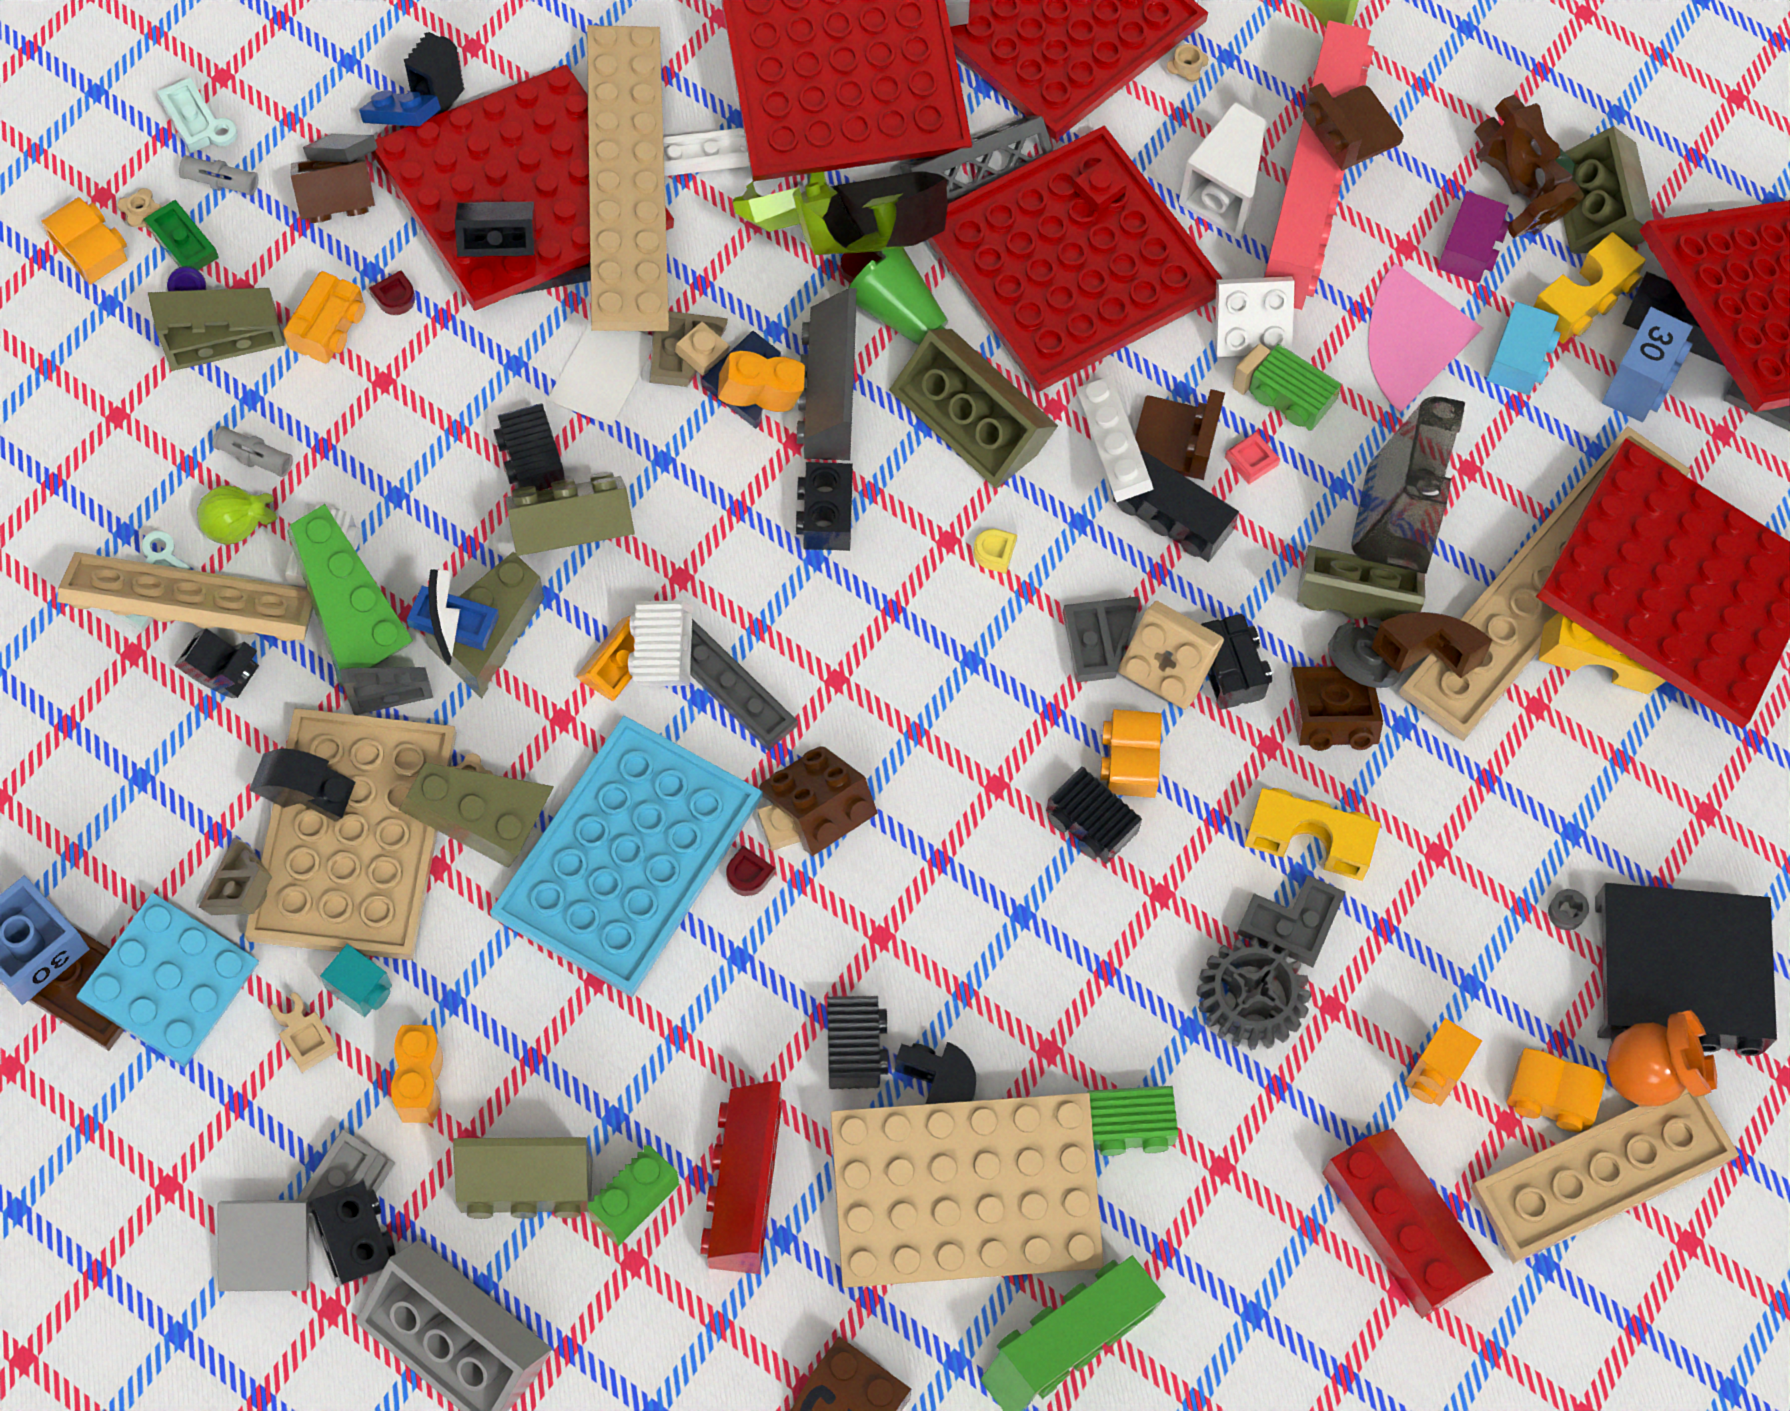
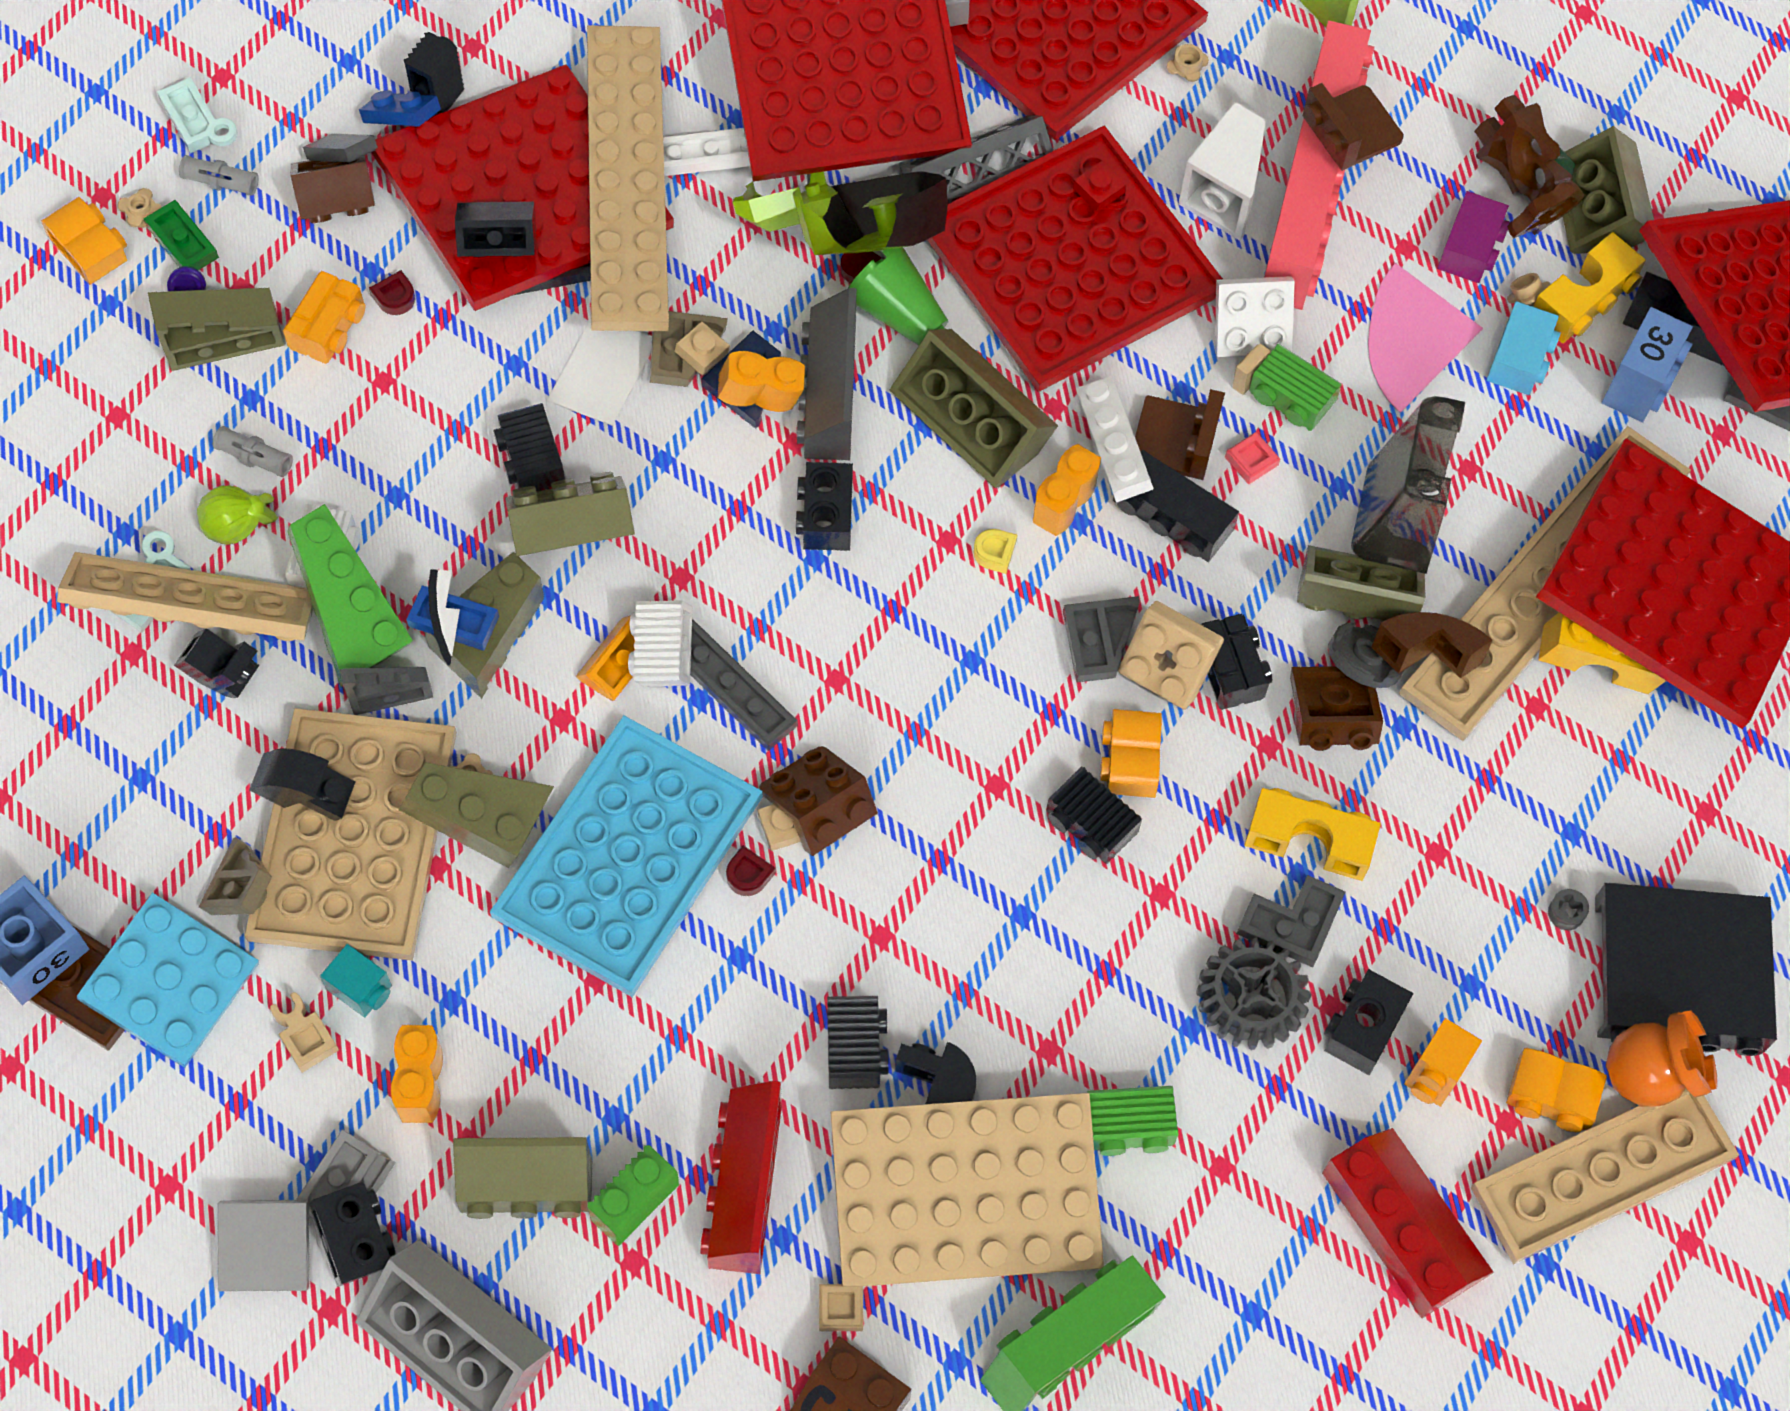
(840, 1307): none -> tan tile
(1066, 489): none -> light orange brick
(1360, 1044): none -> black brick
(1526, 289): none -> tan plate

